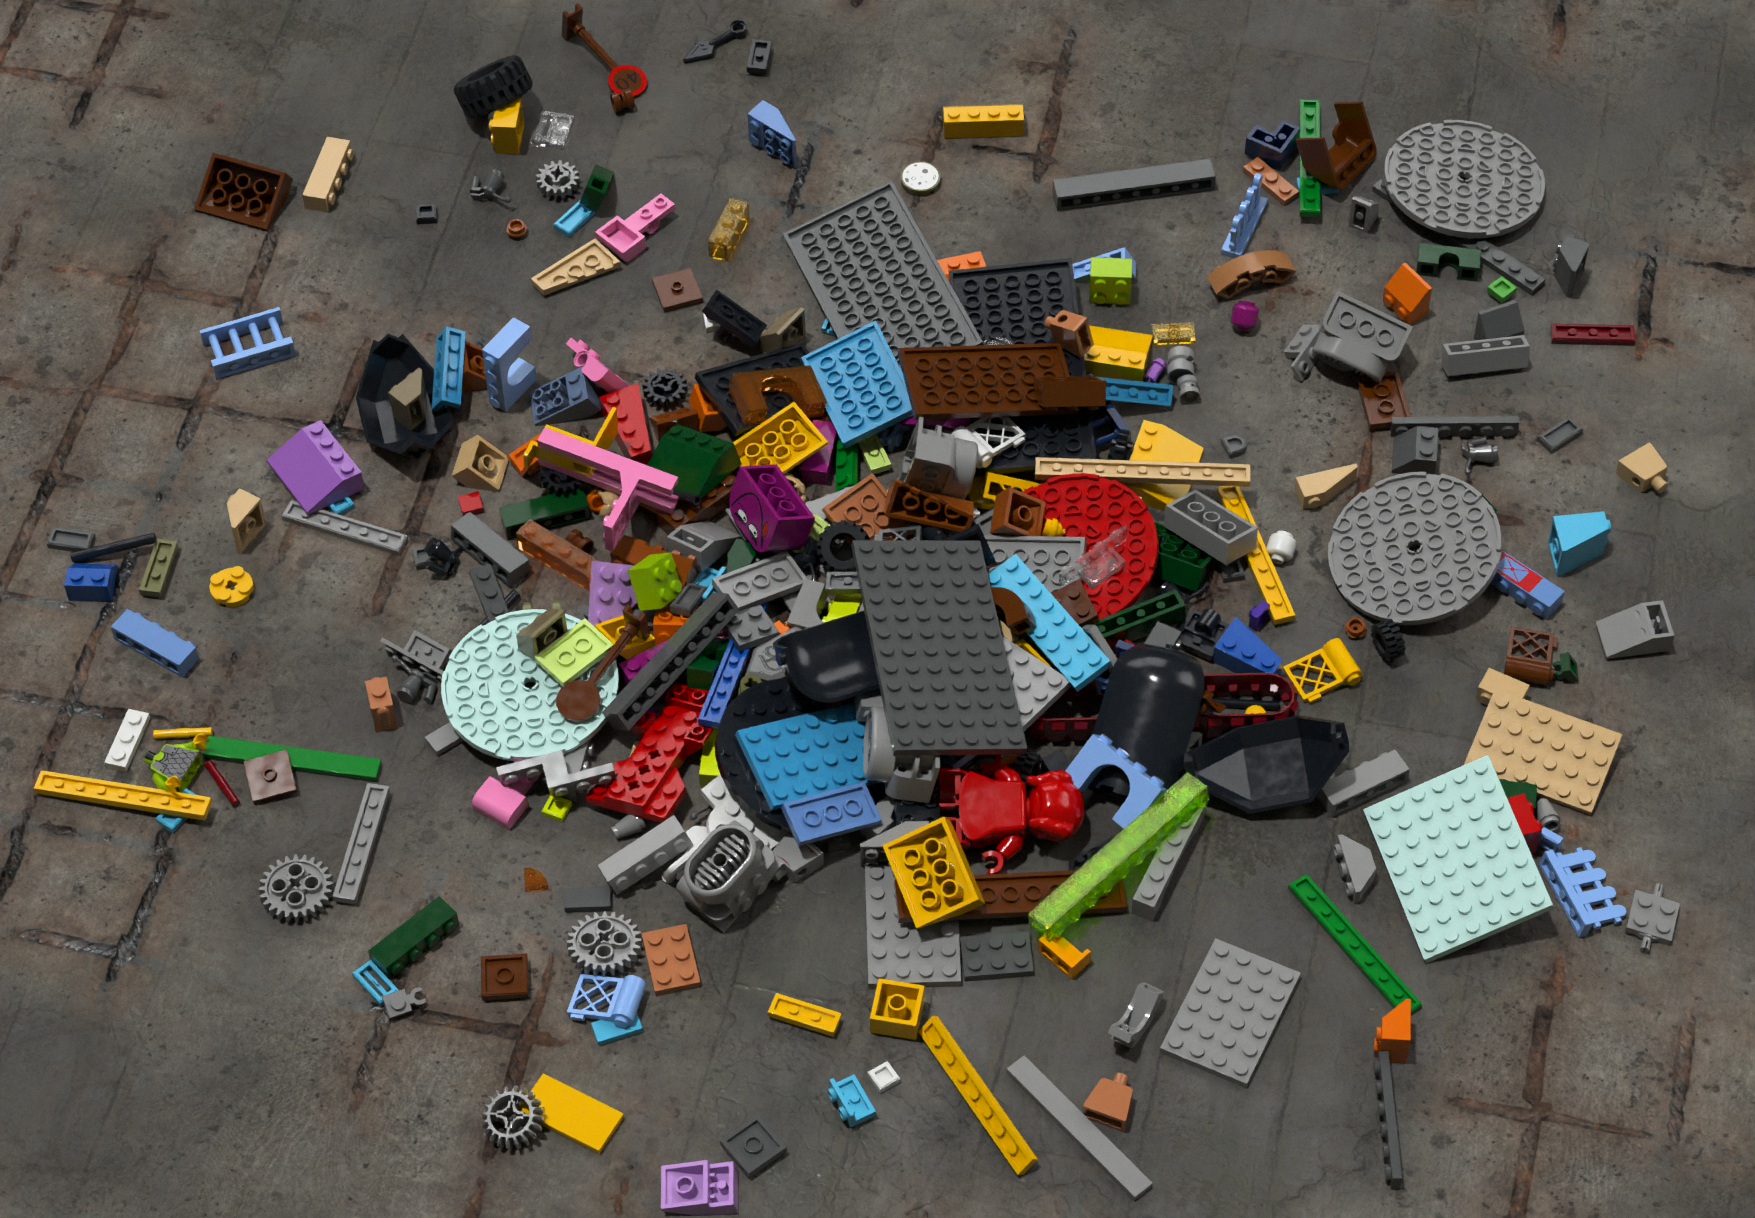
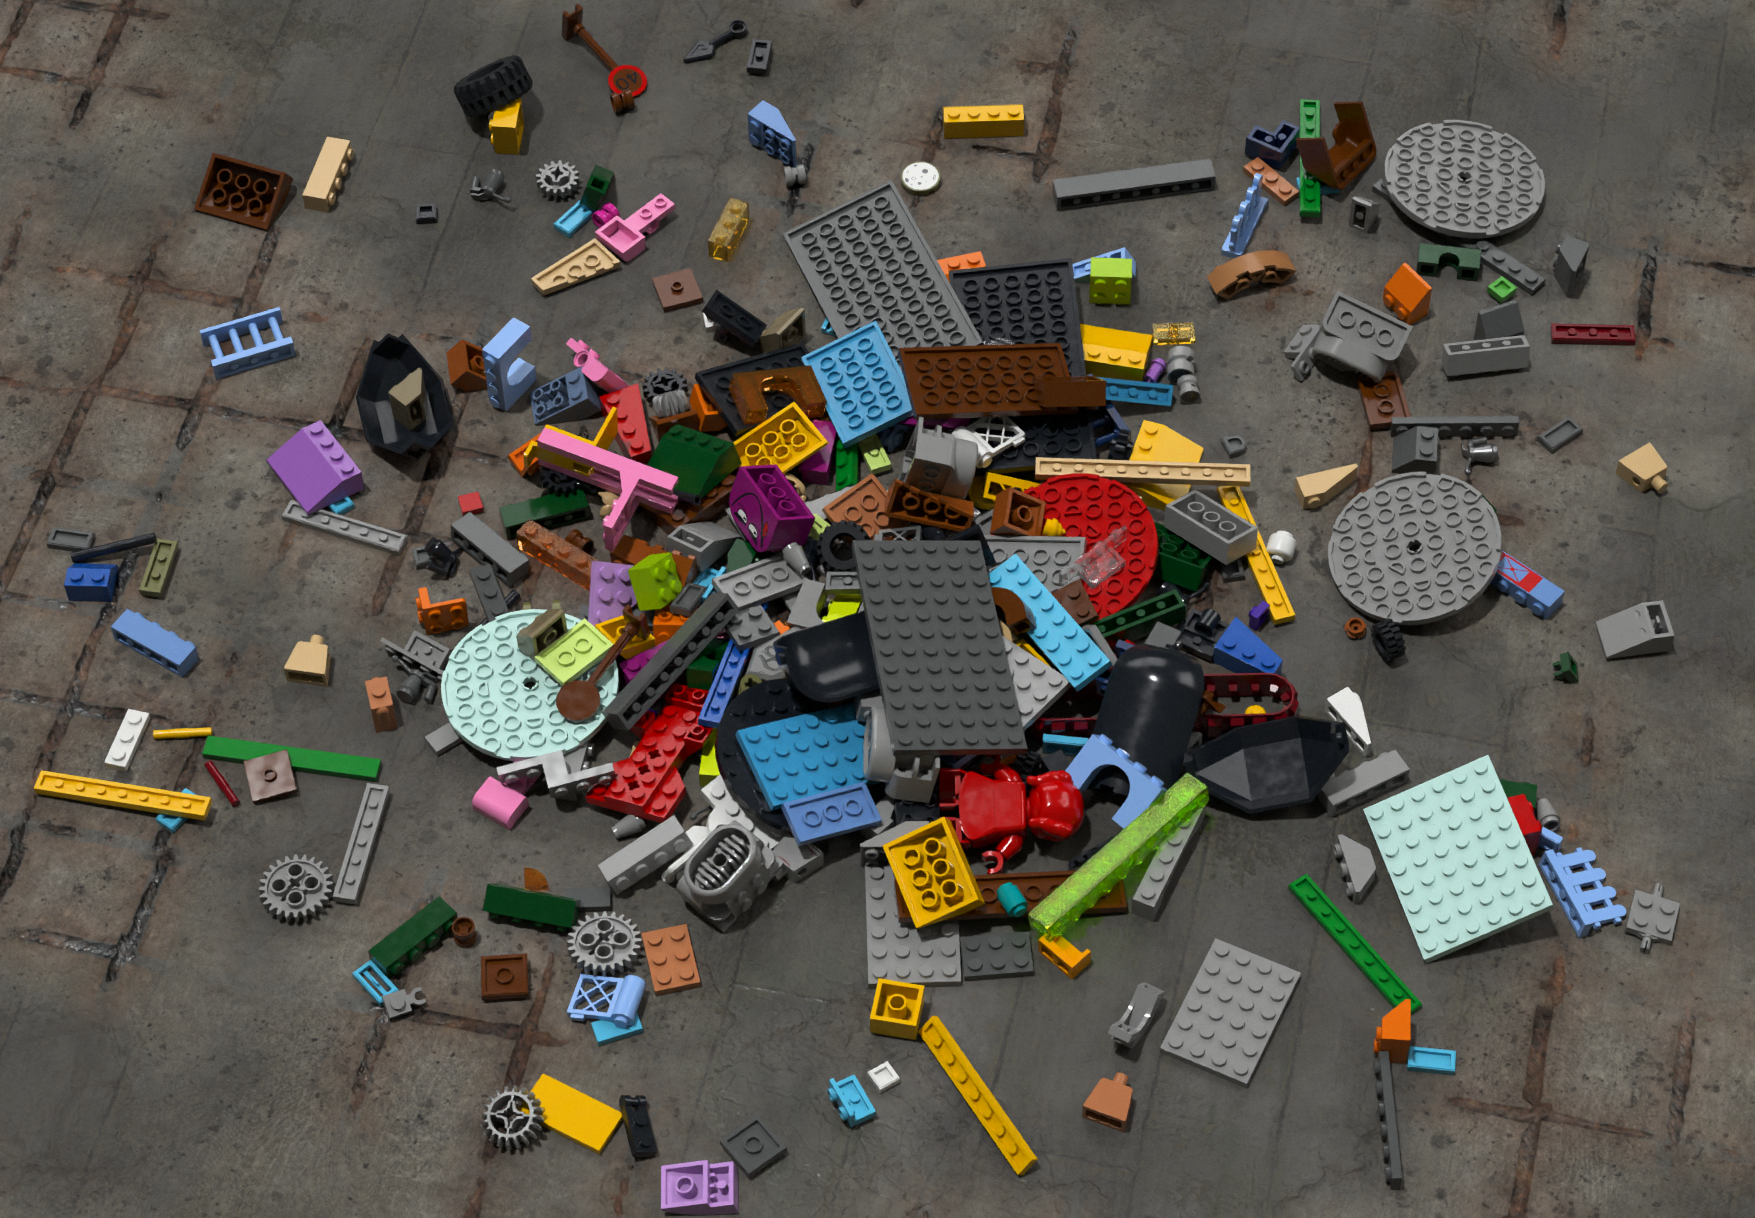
(176, 764): torso -> none
(228, 577): yellow plate -> none
(245, 517): tan slope -> none
(309, 662): none -> tan torso
(441, 615): none -> orange bracket
(448, 368): dark azure fence -> none
(464, 932): none -> reddish brown wheel
(480, 465): tan slope -> none
(516, 228): dark orange plate -> none
(531, 905): none -> dark green brick
(556, 808): neon yellow tile -> none
(557, 133): clear plate -> none
(595, 500): orange plate -> none
(603, 216): none -> dark pink wheel
(637, 1126): none -> black plate
(670, 403): none -> light grey gear
(794, 175): none -> light grey wheel
(796, 558): none -> light grey cone
(804, 1014): yellow plate -> none
(1012, 900): none -> teal brick
(1069, 745): none -> medium azure tile
(1071, 331): nougat torso -> none
(1079, 1127): light grey tile -> none
(1244, 315): magenta head -> none
(1244, 703): black bar -> none
(1339, 665): yellow piece -> none
(1348, 708): none -> white slope
(1431, 1060): none -> medium azure tile
(1502, 682): tan brick -> none
(1527, 667): reddish brown piece -> none
(1546, 749): tan plate -> none
(1577, 539): medium azure slope -> none

